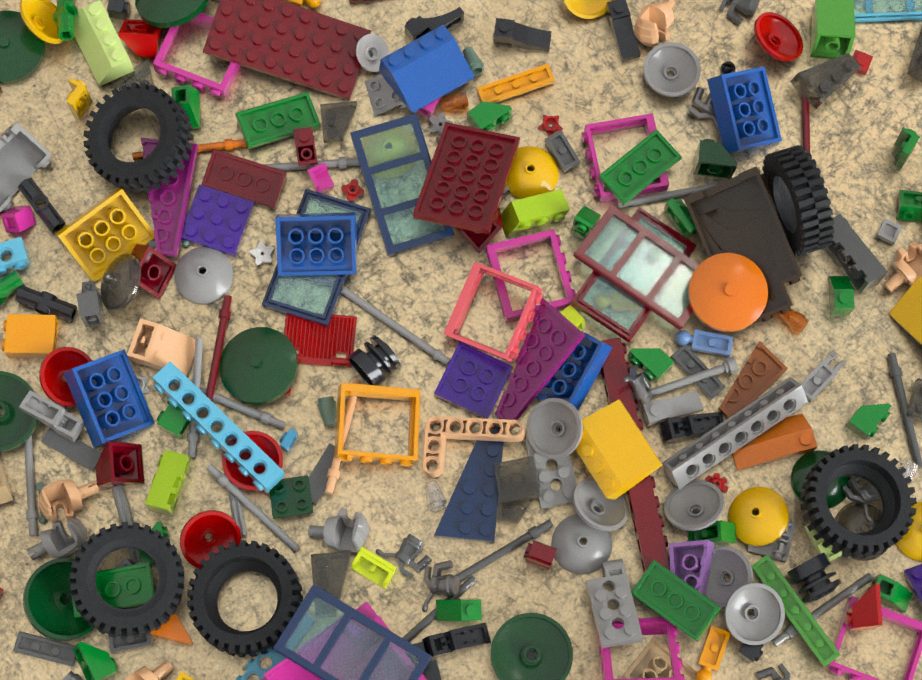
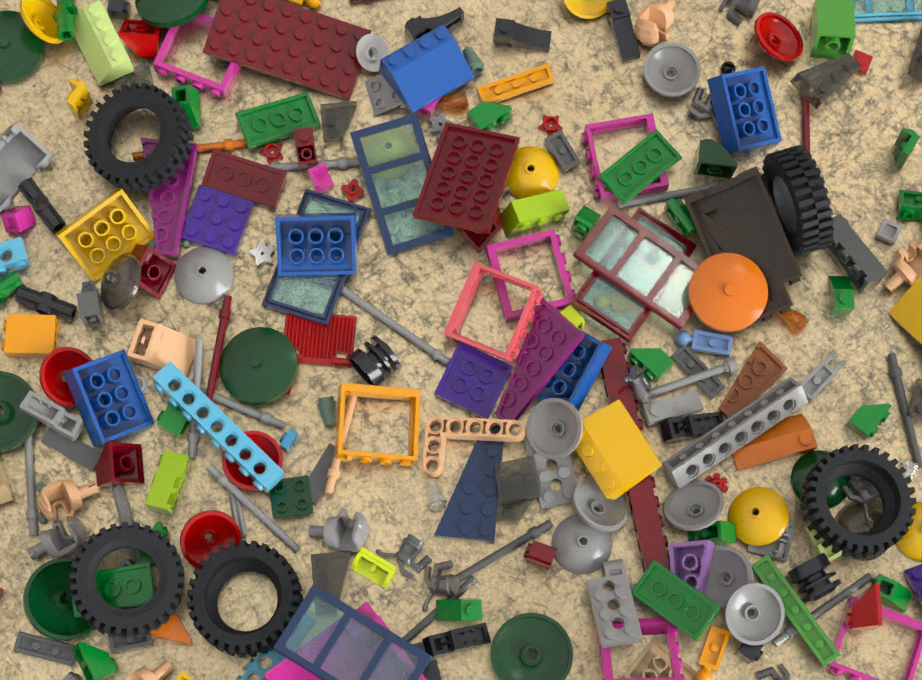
(272, 147): none -> red plate

